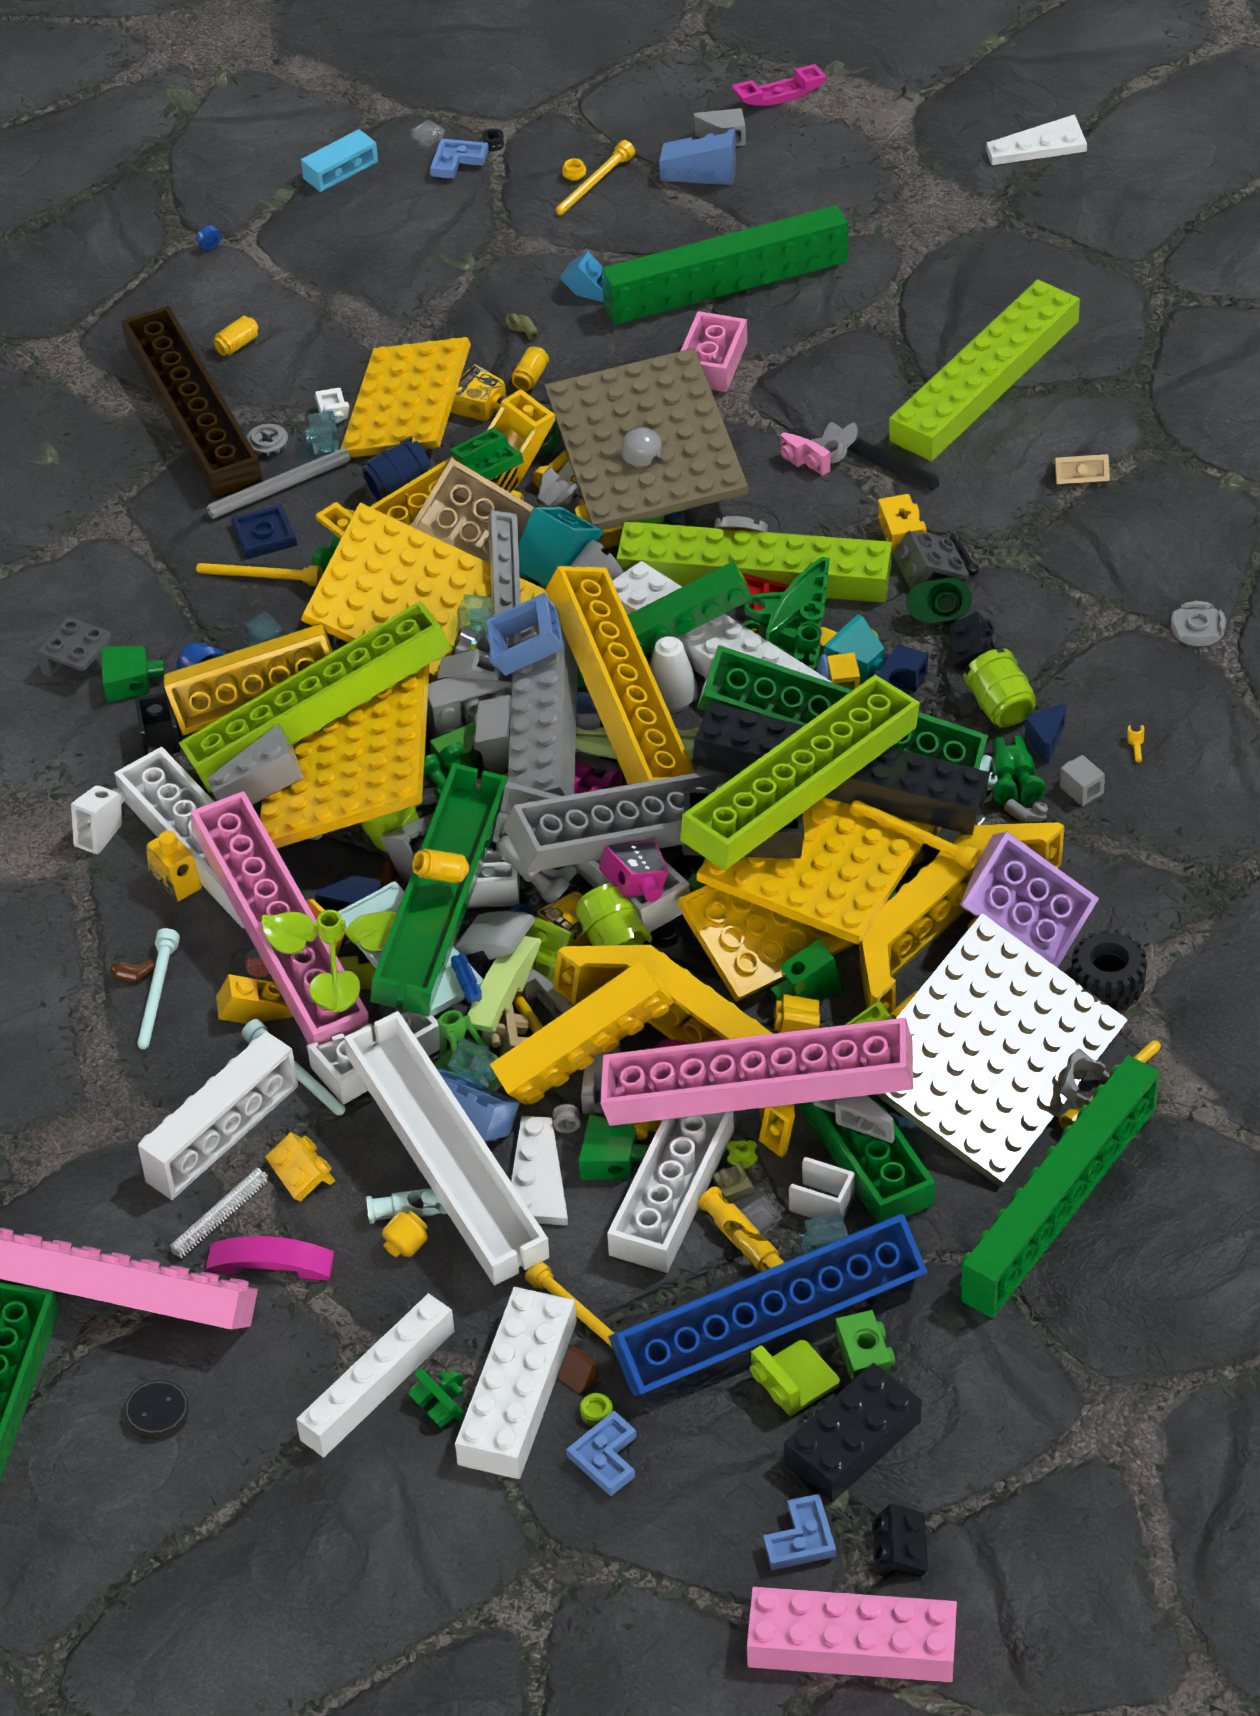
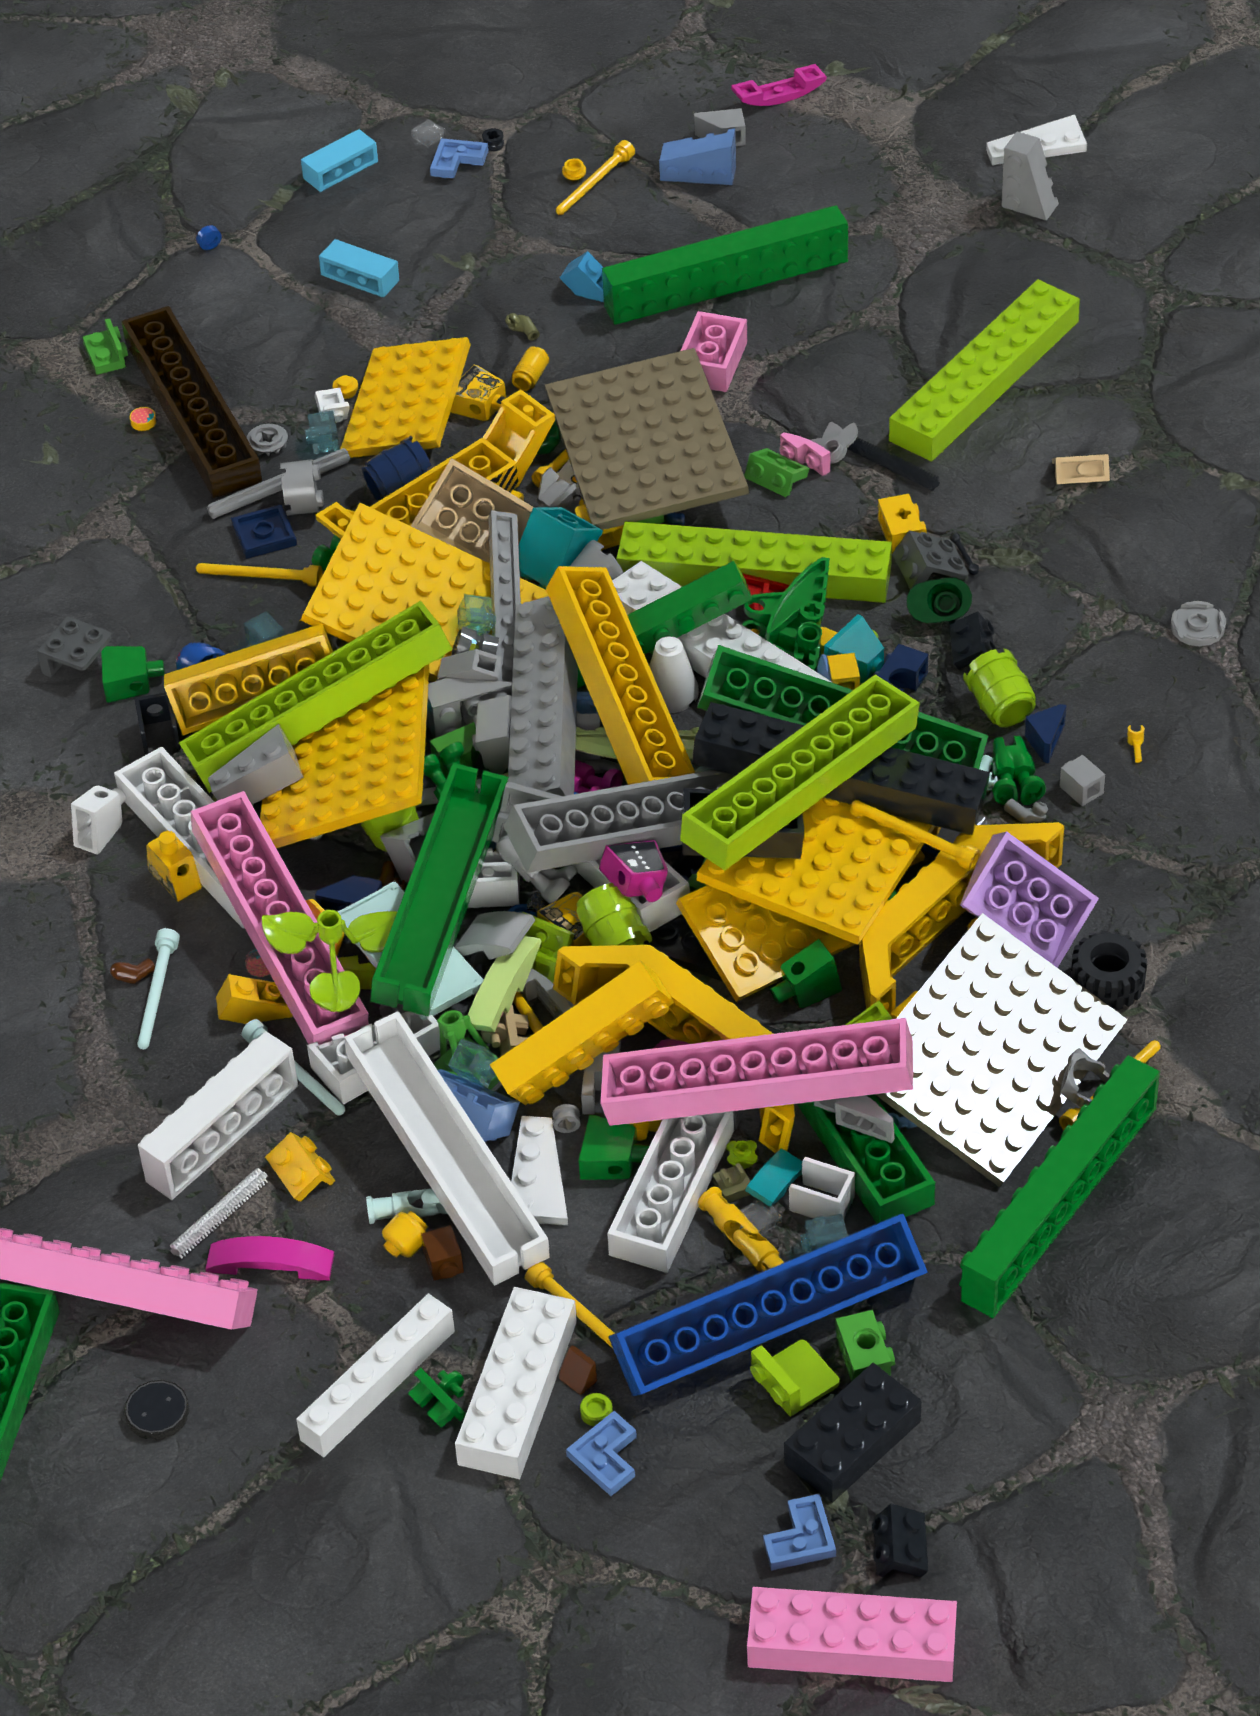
(105, 349): none -> bright green bracket
(142, 418): none -> tile
(235, 335): yellow head -> none
(300, 487): none -> light grey brick
(348, 386): none -> yellow plate
(359, 268): none -> medium azure brick
(440, 866): yellow head -> none
(442, 1253): none -> reddish brown brick
(466, 978): blue axle -> none
(487, 454): green slope -> none
(516, 619): medium blue window -> none
(641, 446): light grey hair -> none
(740, 523): light grey tile -> none
(774, 471): none -> bright green bracket
(775, 1177): none -> teal slope
(796, 1014): yellow brick -> none
(1025, 178): none -> light grey wedge

